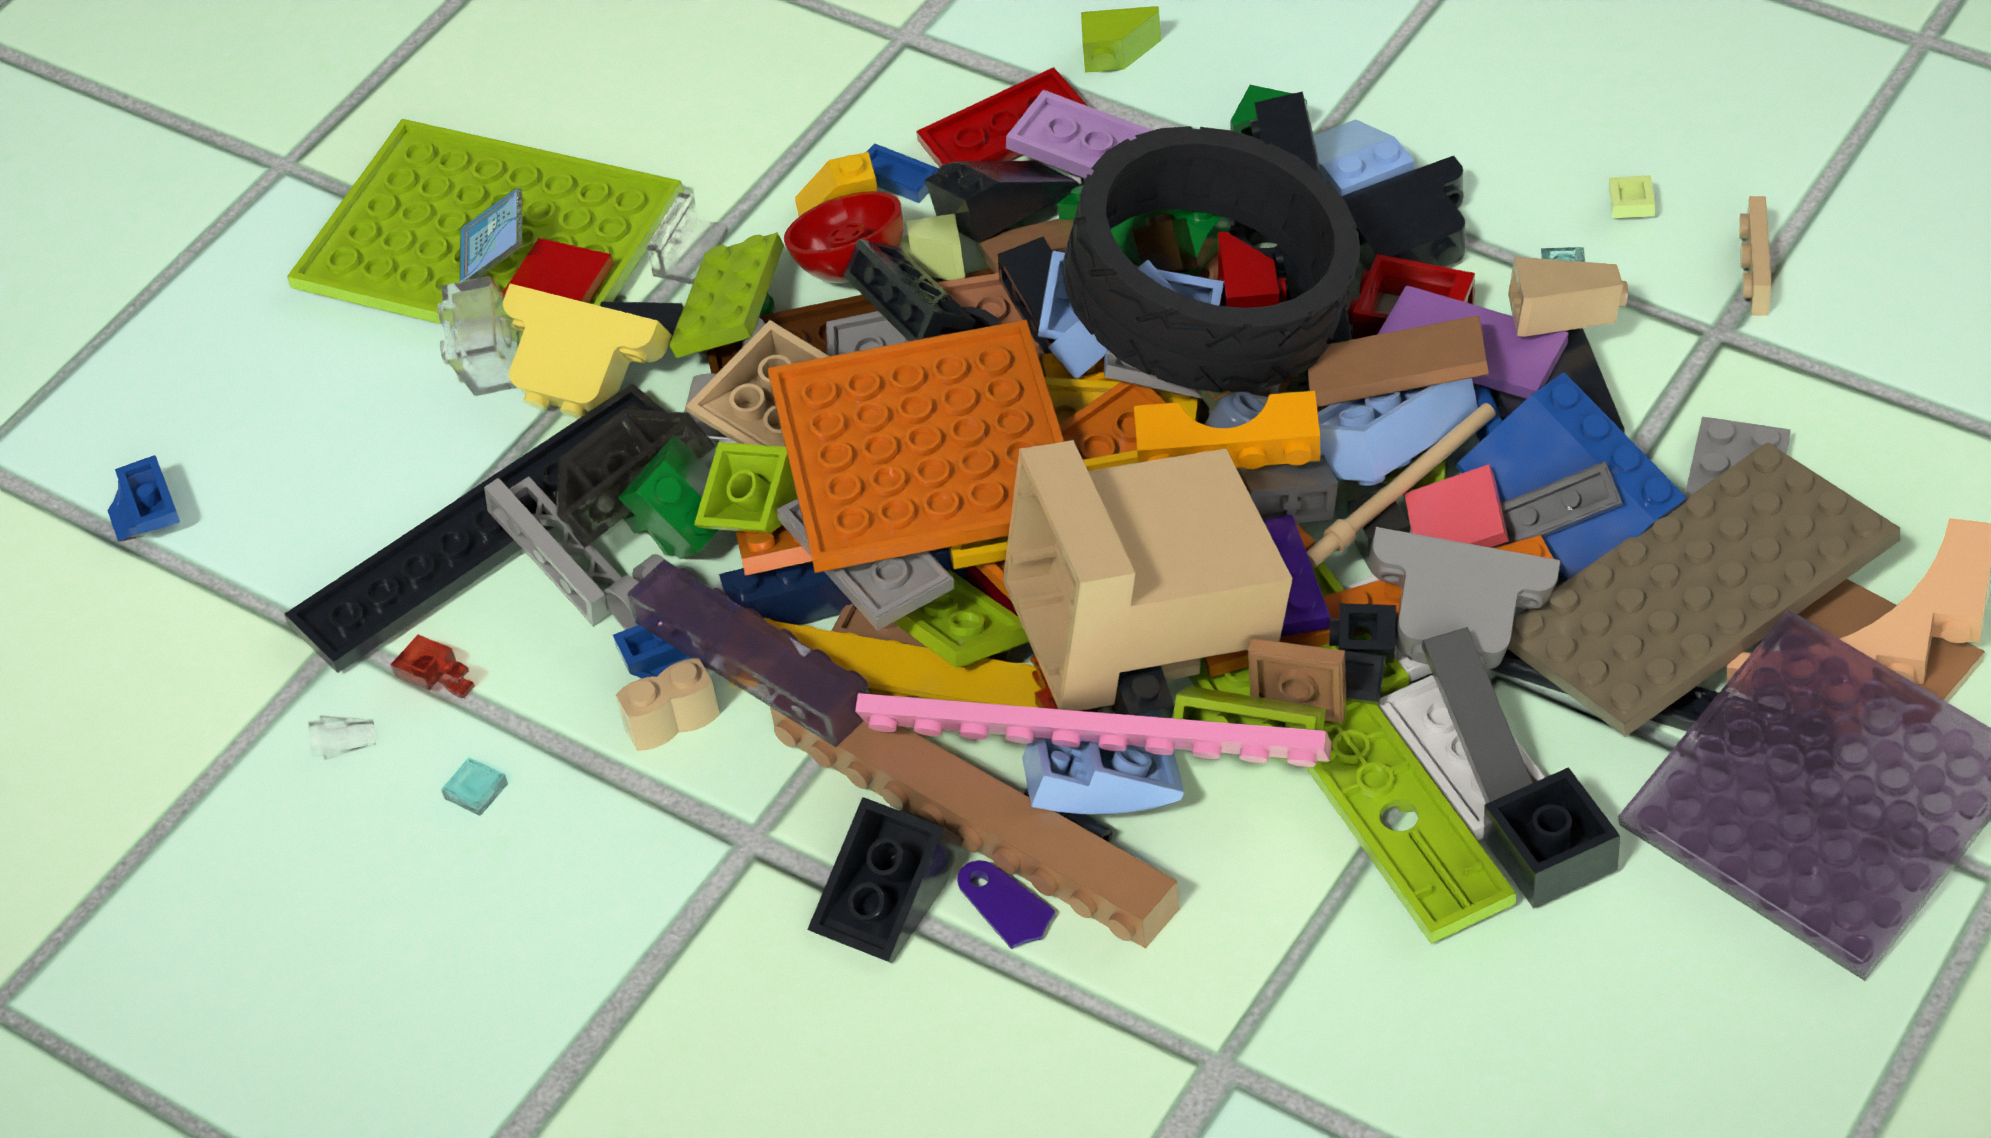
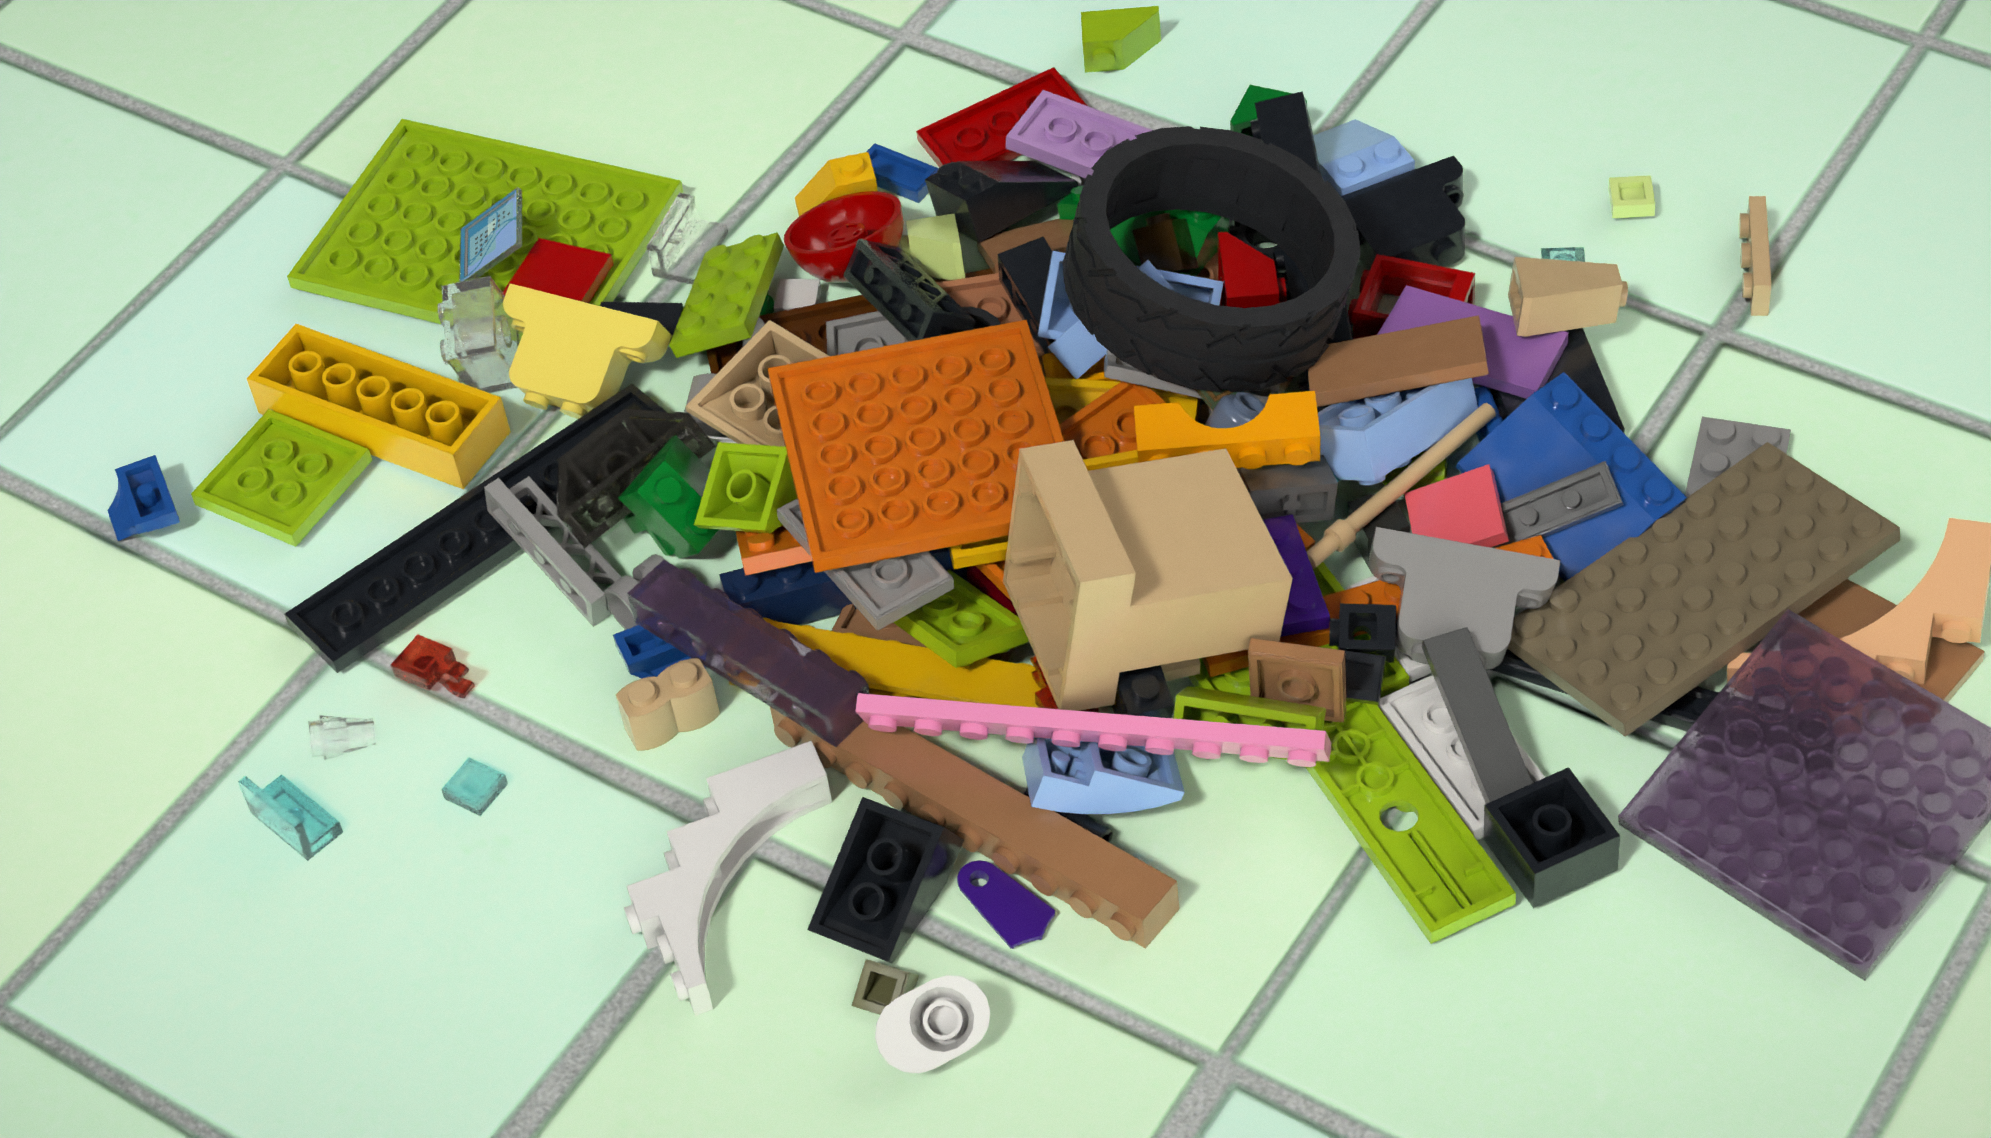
(282, 477): none -> lime plate
(291, 815): none -> clear light blue panel
(381, 405): none -> yellow brick
(742, 813): none -> white arch
(797, 293): none -> white tile
(881, 985): none -> olive slope
(932, 1024): none -> white piece

